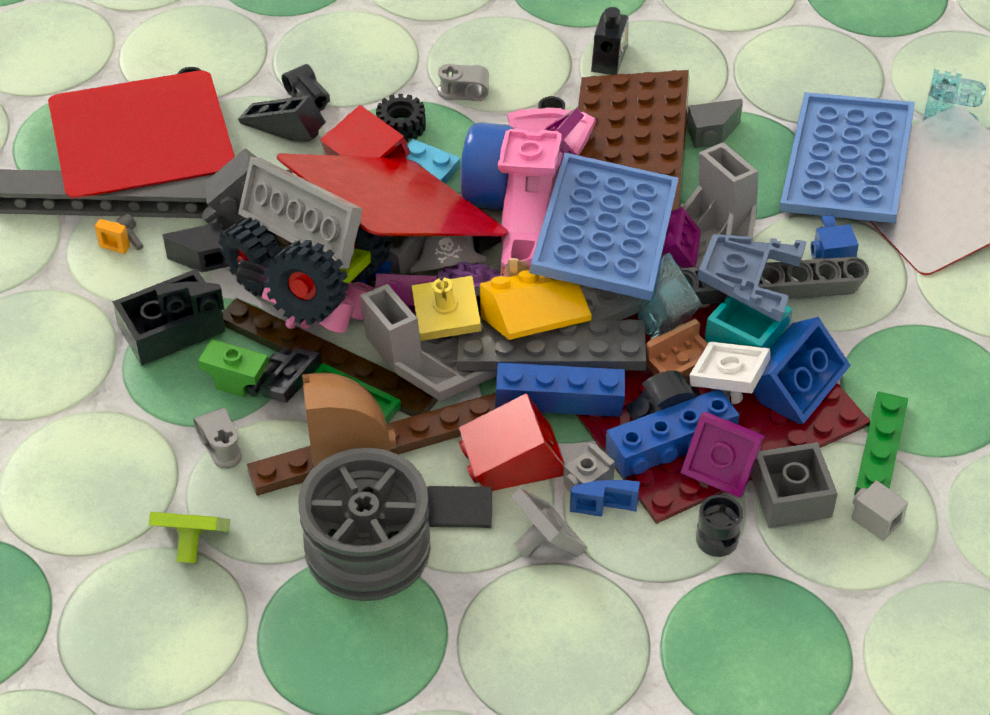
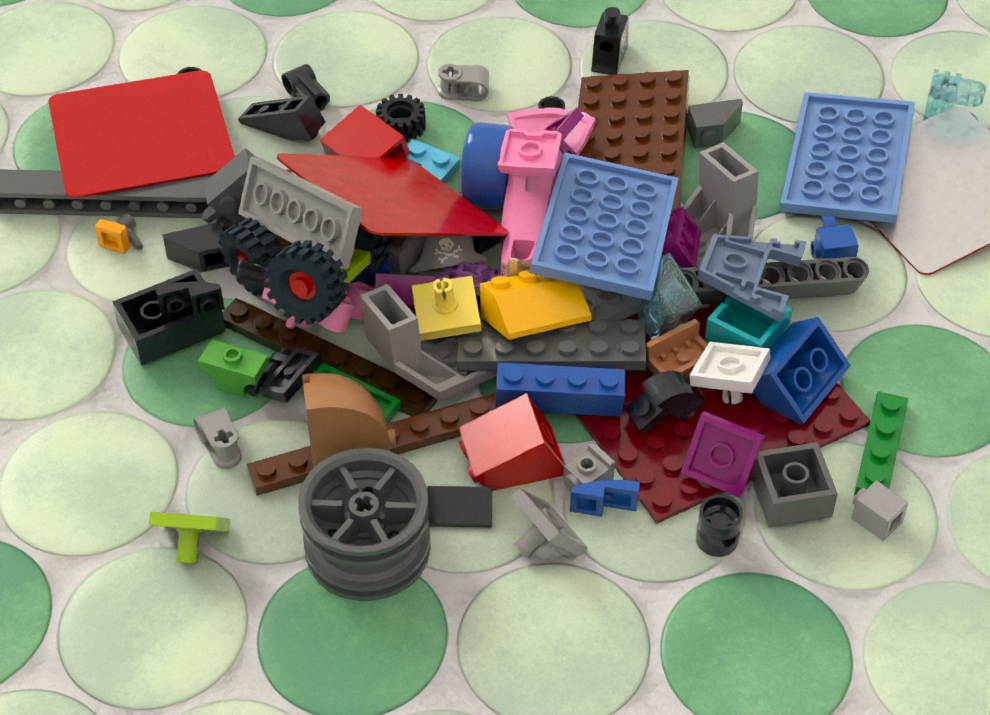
(663, 434): blue brick -> none

